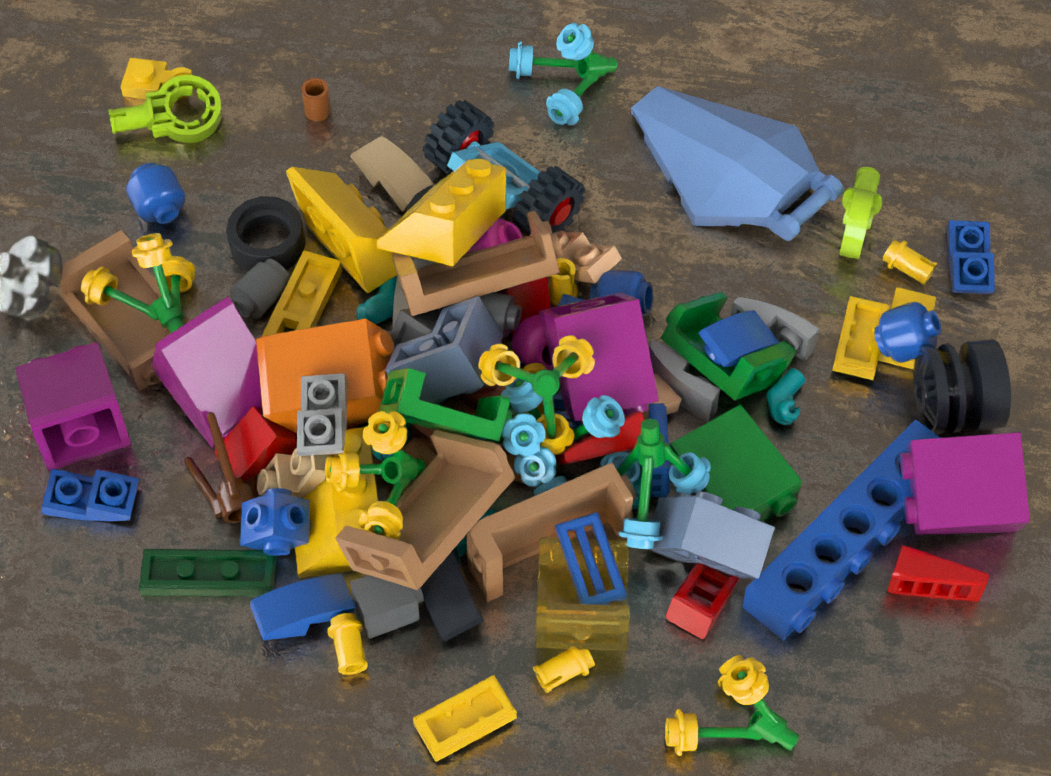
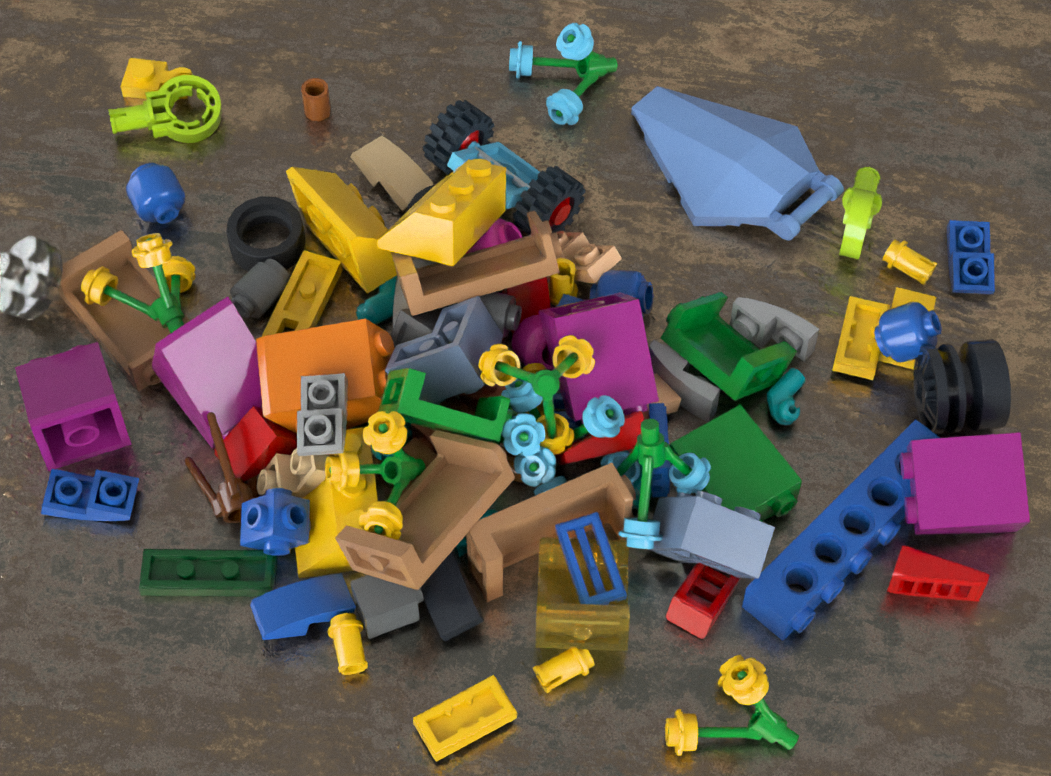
(736, 337): blue slope -> none

